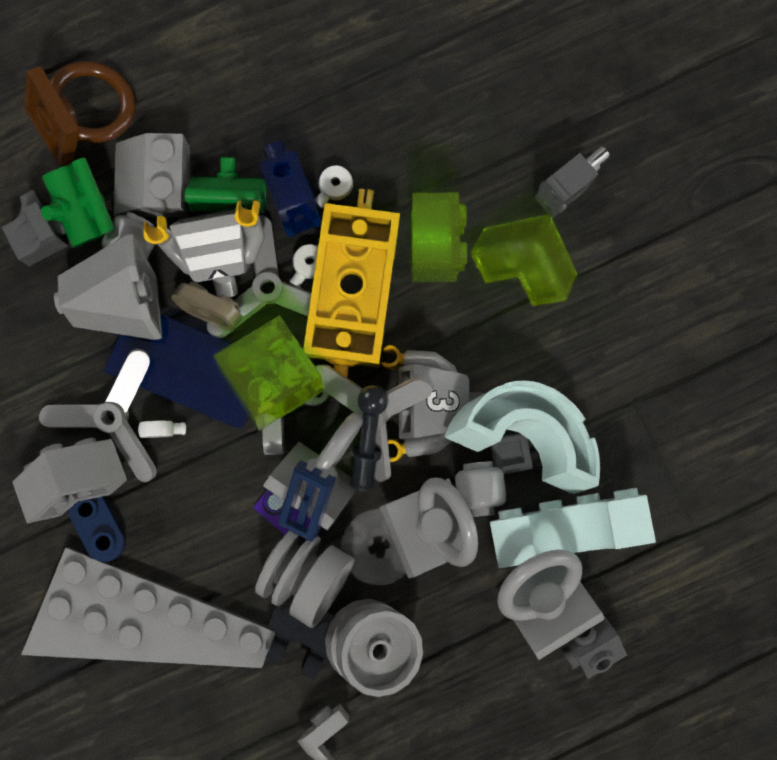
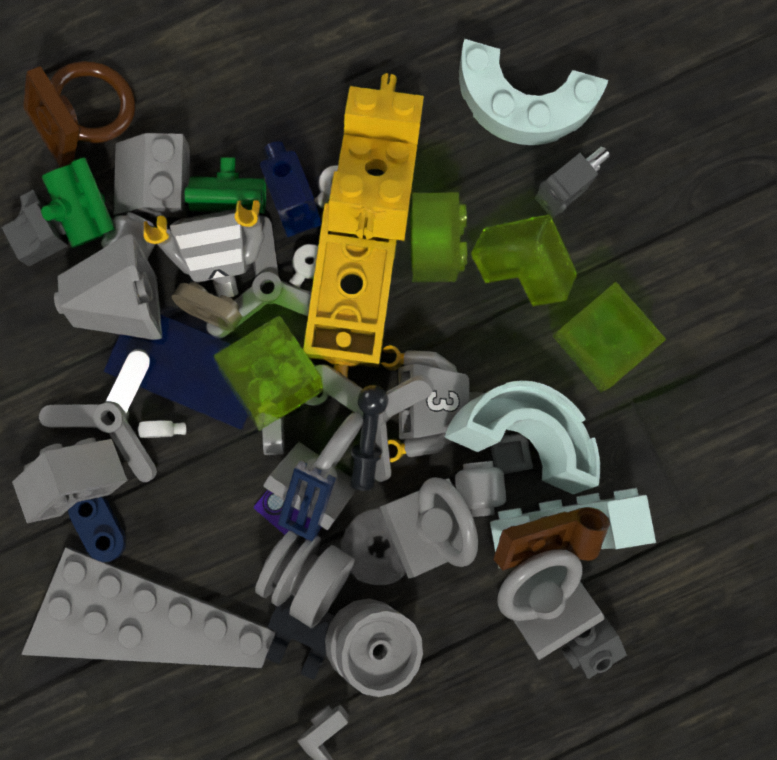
(381, 135): none -> yellow brick
(521, 116): none -> light aqua brick
(575, 531): none -> reddish brown plate
(609, 337): none -> clear neon green brick

